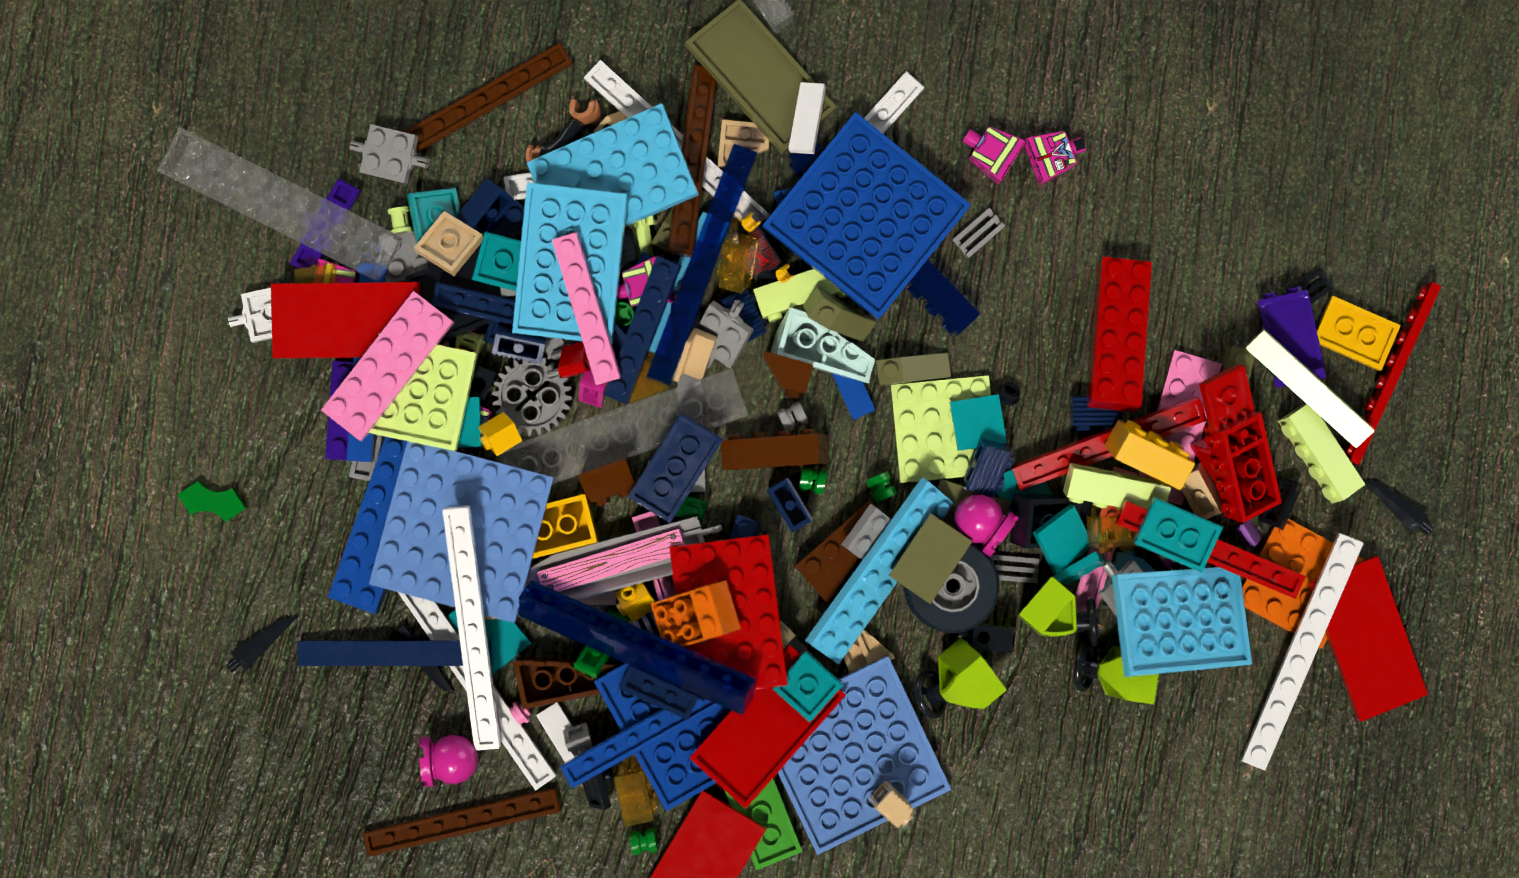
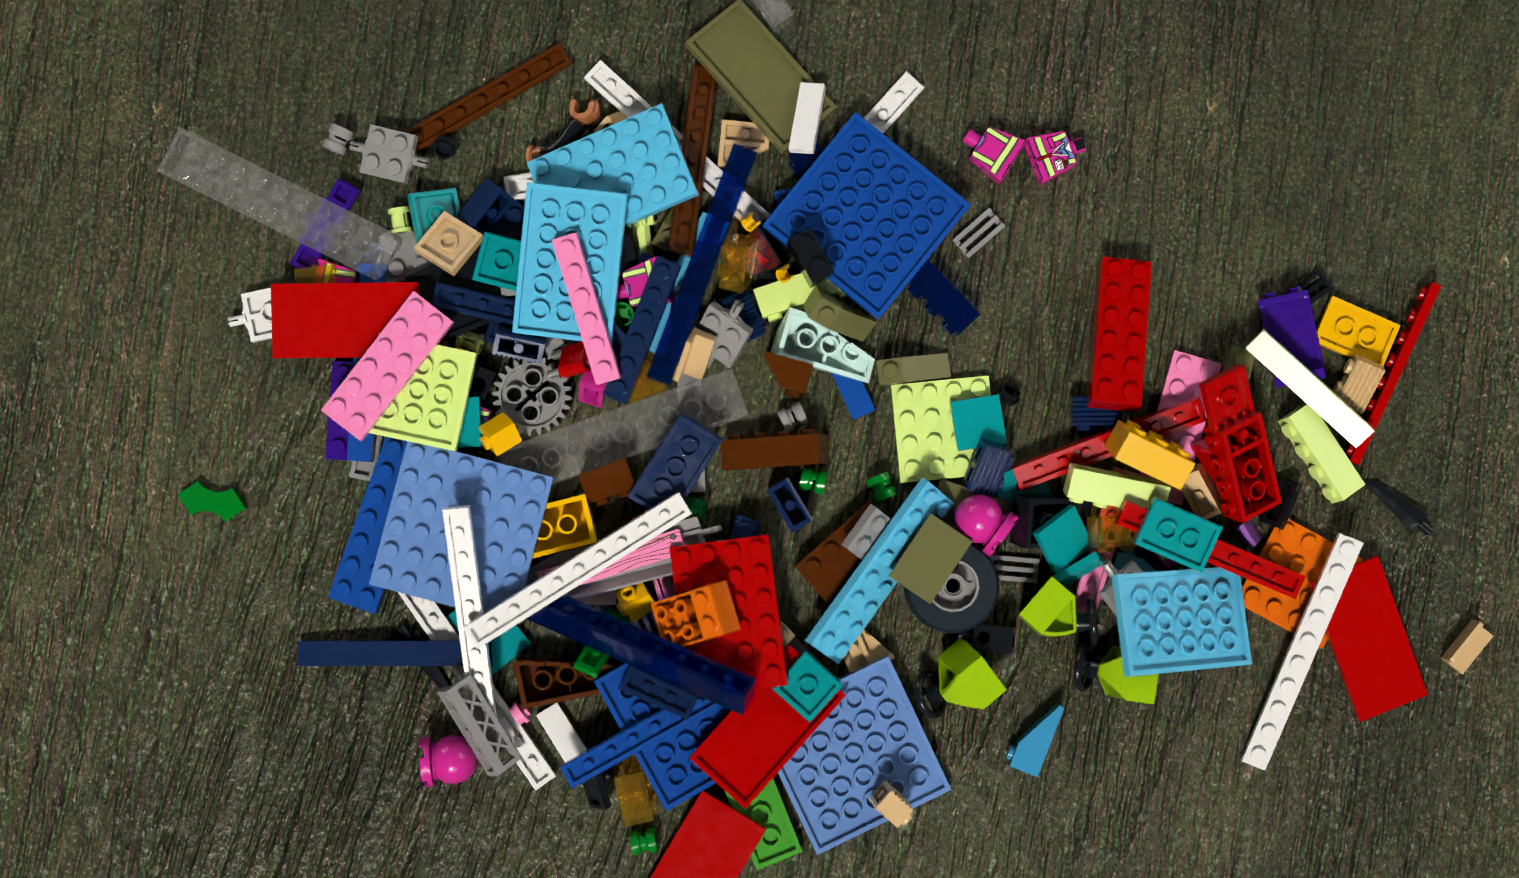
(253, 648): black bar -> none
(334, 144): none -> light grey wheel
(444, 147): none -> black plate
(461, 821): reddish brown tile -> none
(471, 730): none -> light grey fence
(576, 570): none -> white plate
(577, 737): light grey tile -> none
(810, 257): none -> black brick
(1033, 745): none -> dark azure slope
(1359, 382): none -> tan brick
(1467, 646): none -> tan panel

